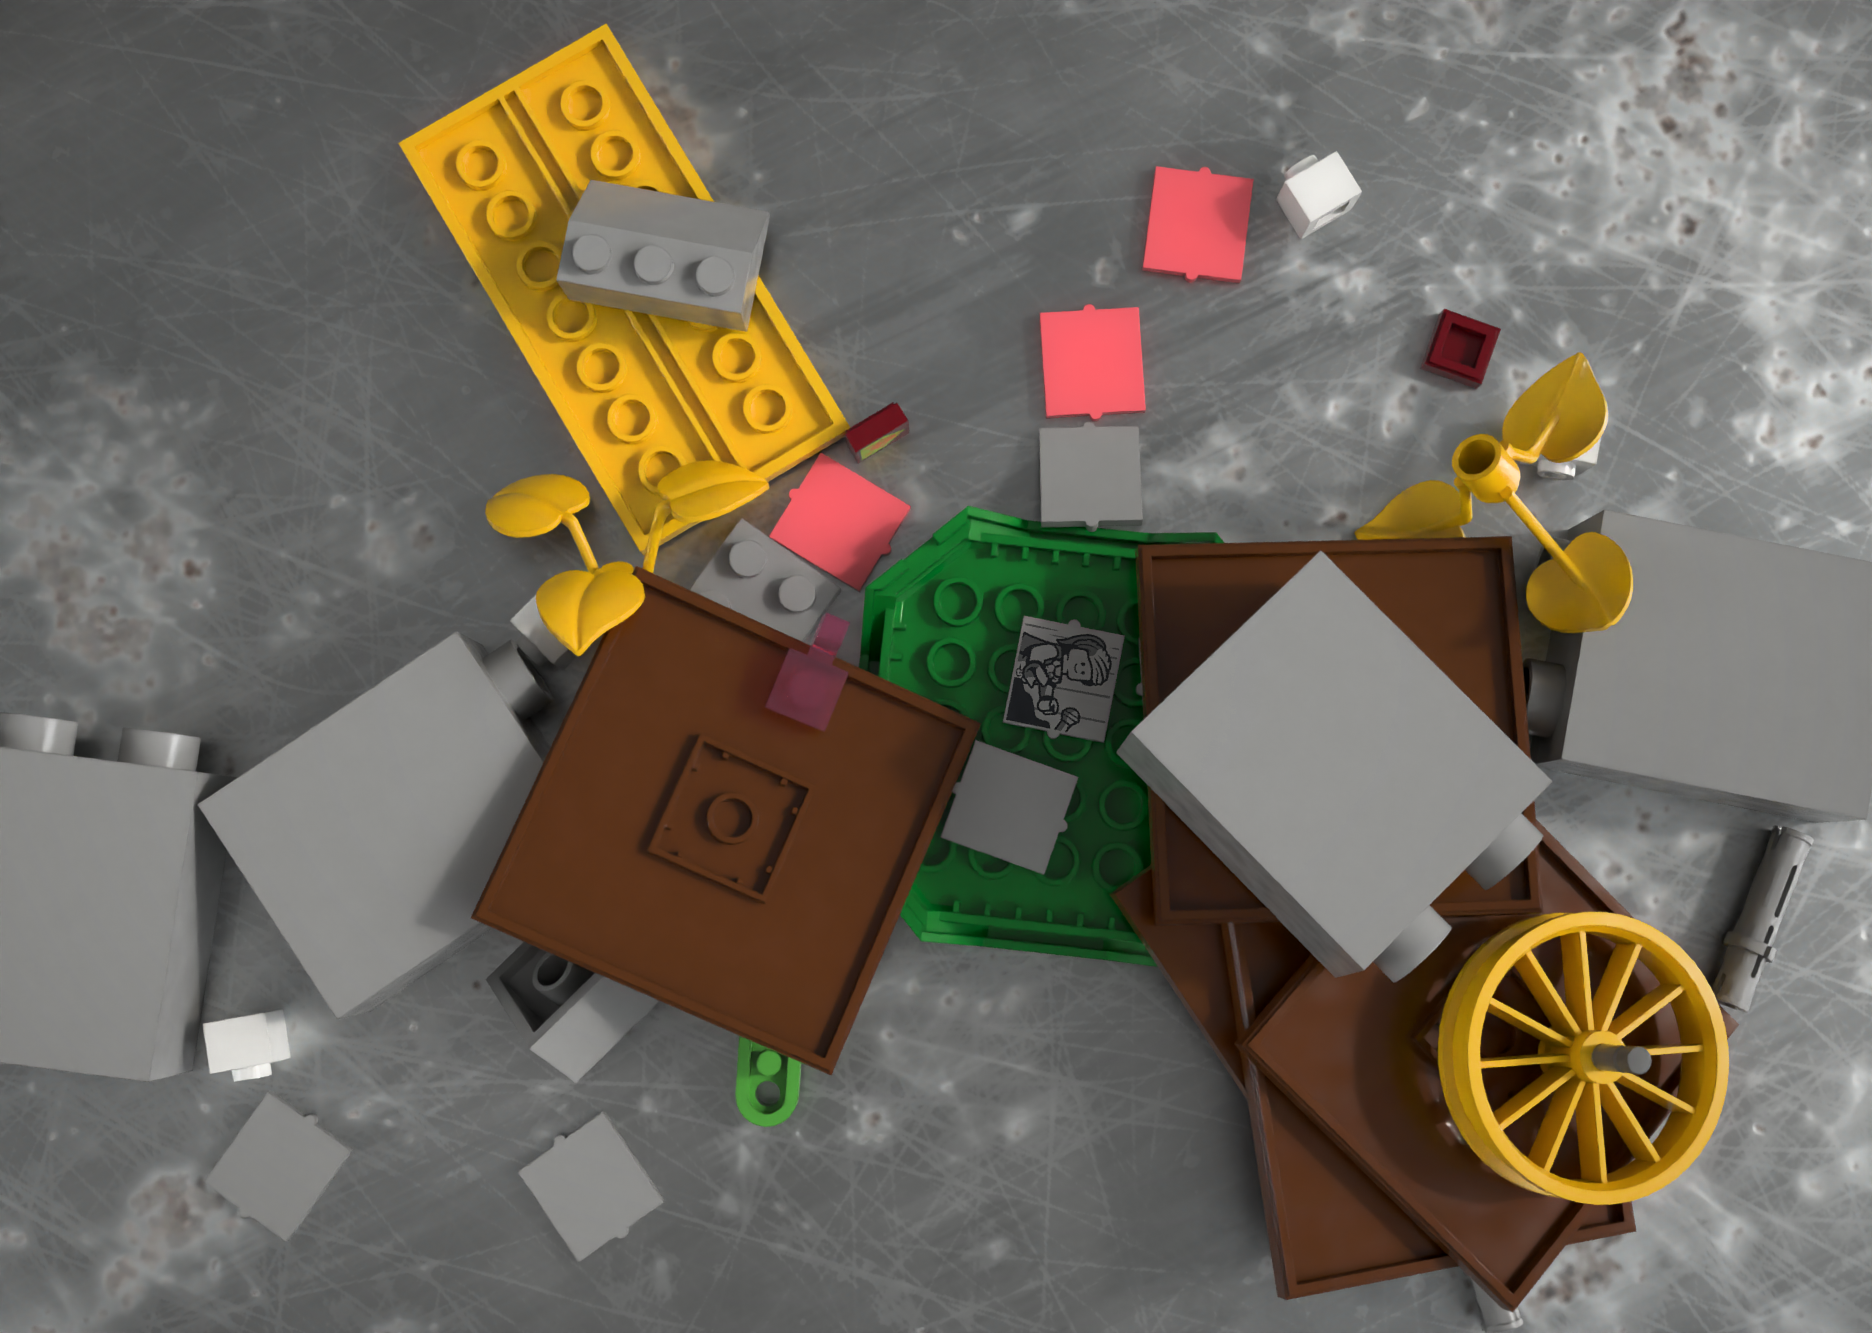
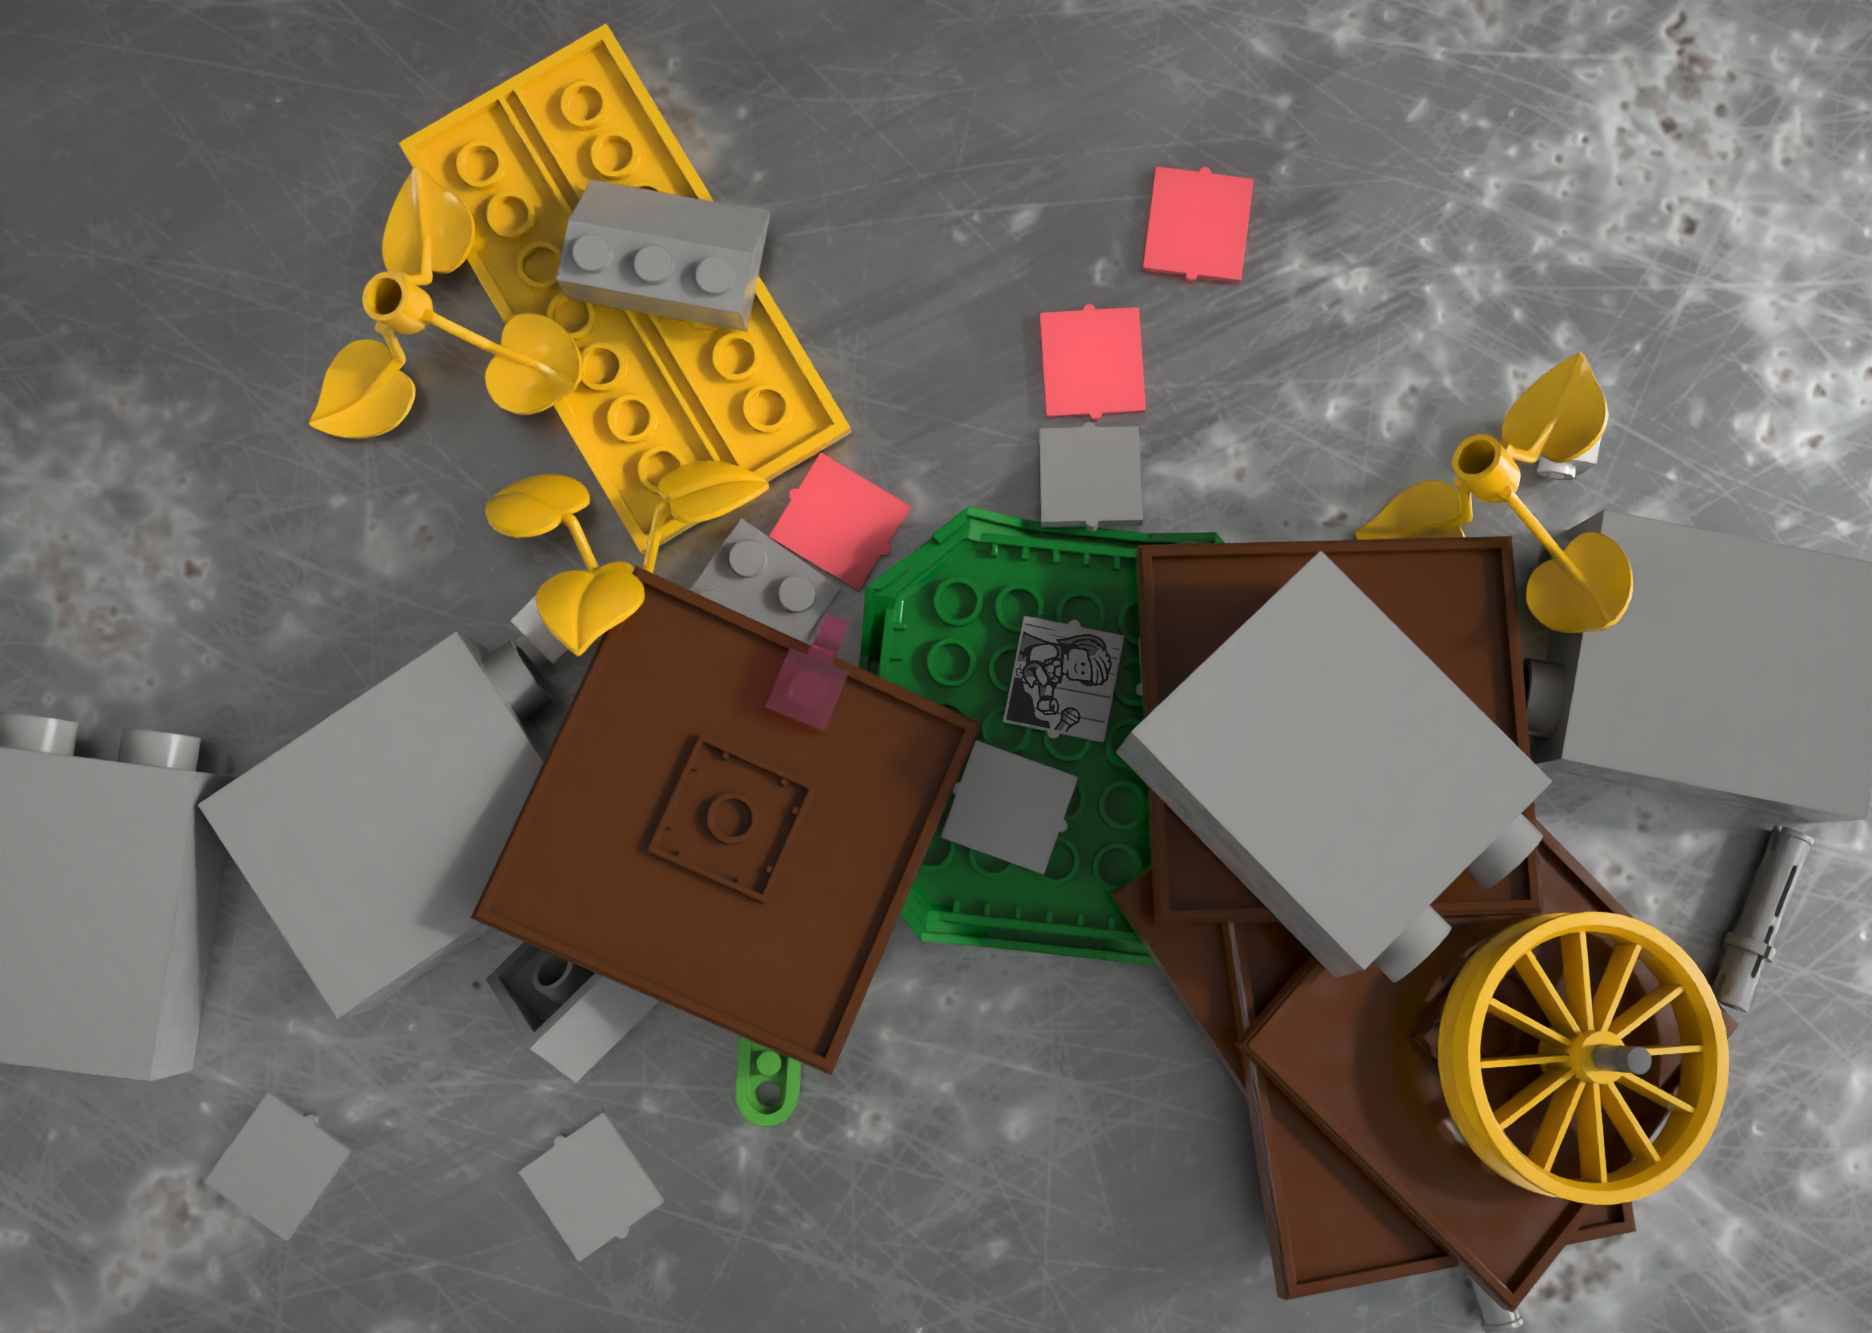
(247, 1044): white plate -> none
(424, 235): none -> yellow plant
(877, 432): dark red tile -> none
(1317, 193): white plate -> none
(1460, 348): dark red tile -> none

